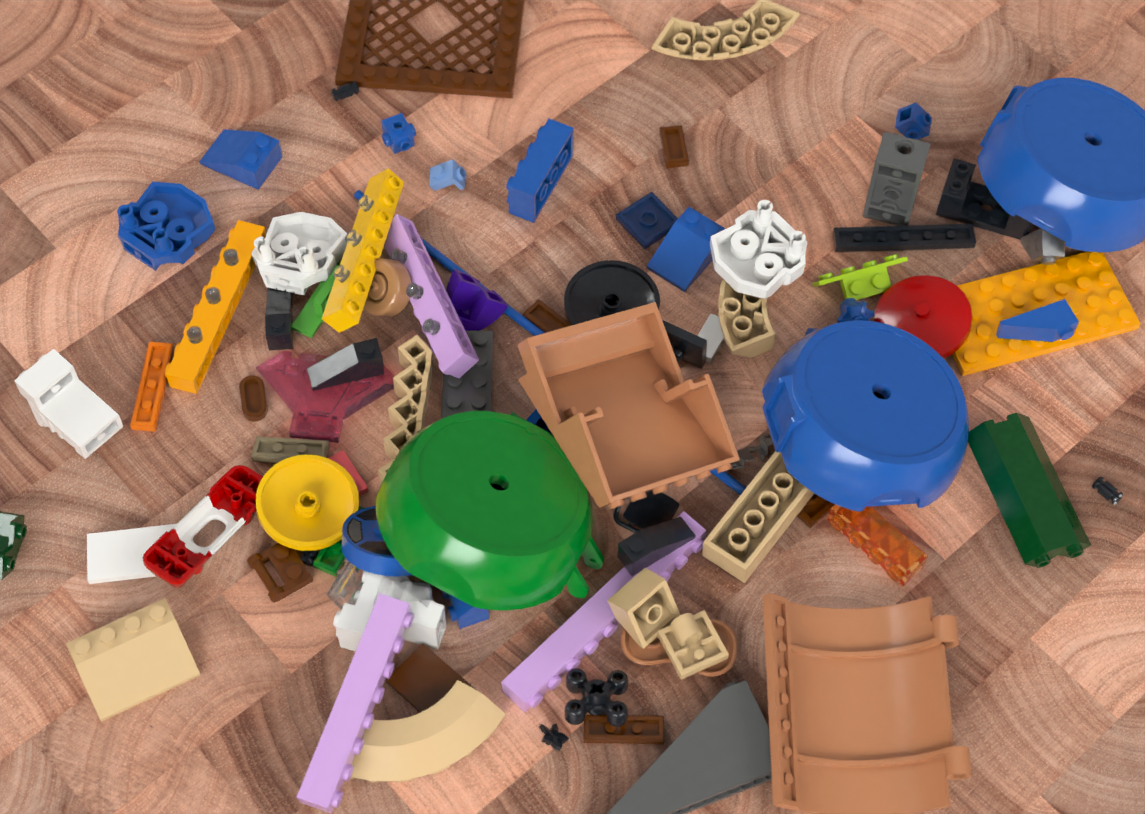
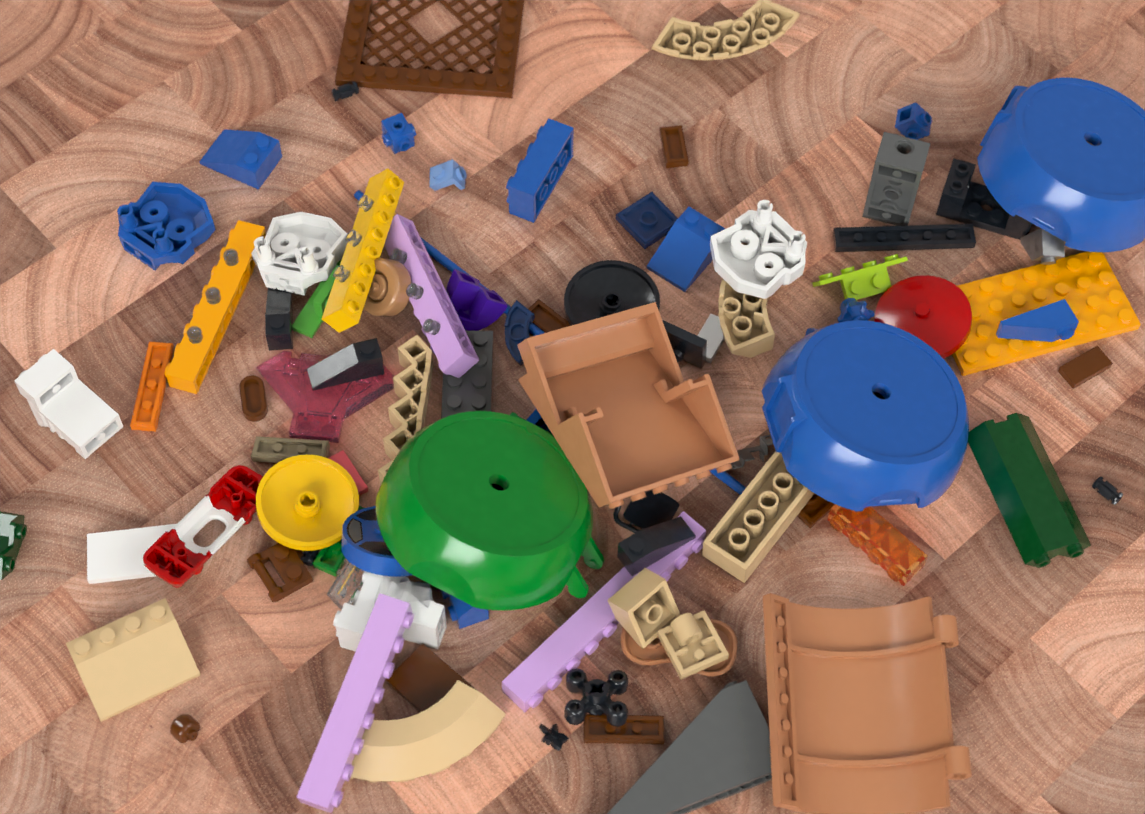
(185, 728): none -> reddish brown piece
(517, 328): none -> dark blue tile
(1085, 367): none -> reddish brown tile

